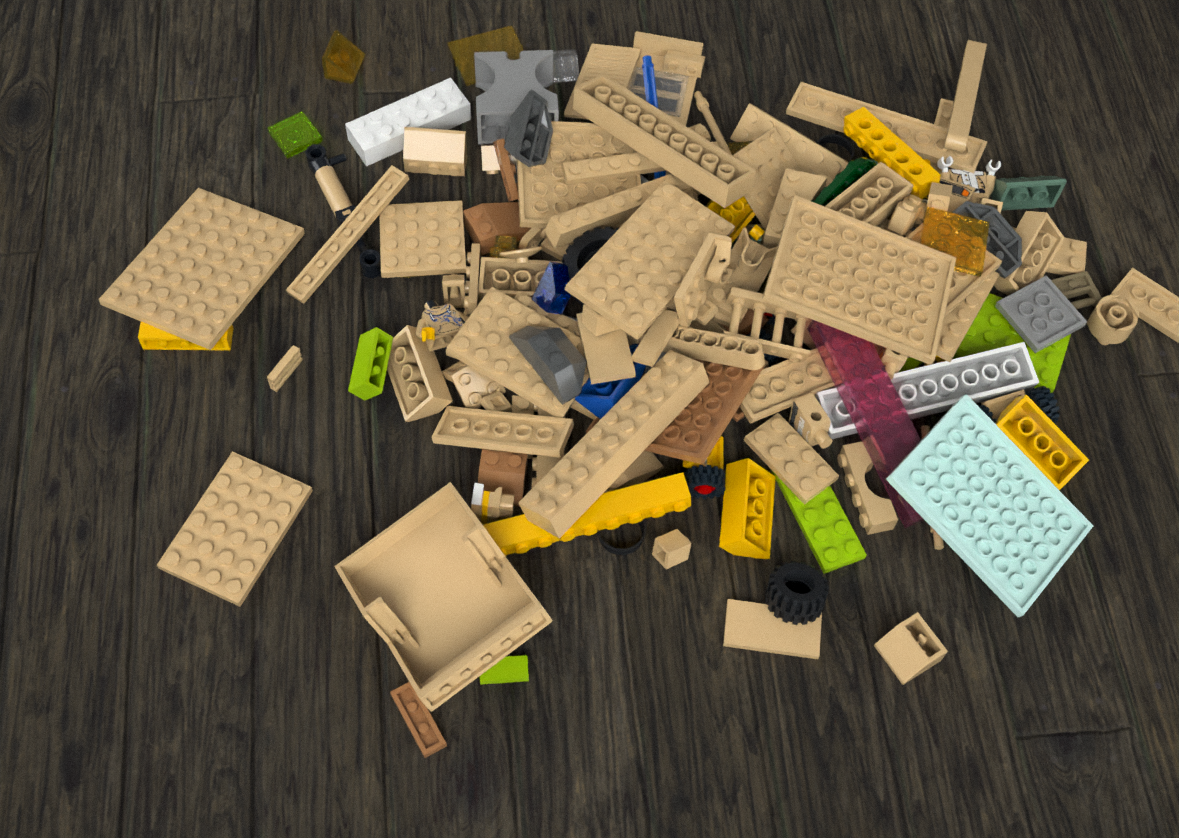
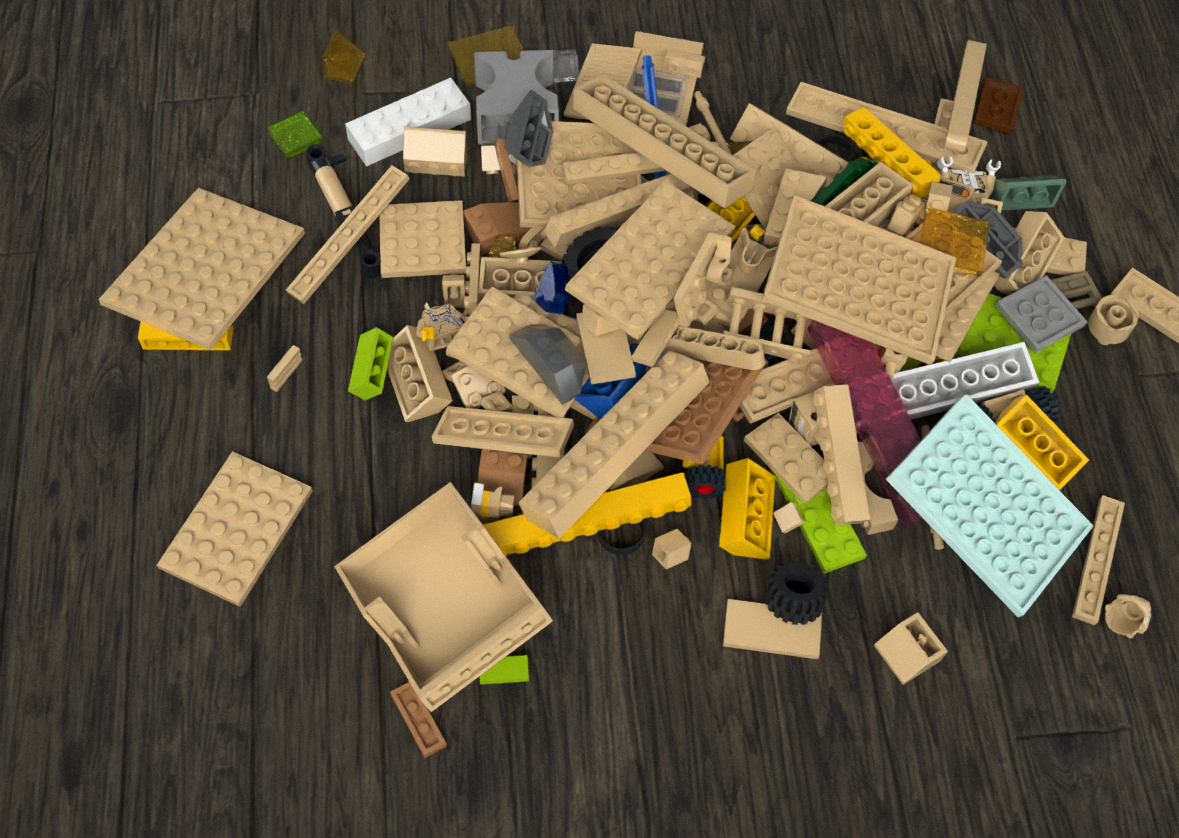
(788, 517): none -> tan tile
(841, 455): none -> tan brick
(998, 105): none -> reddish brown plate
(1098, 560): none -> tan plate
(1129, 614): none -> tan hair

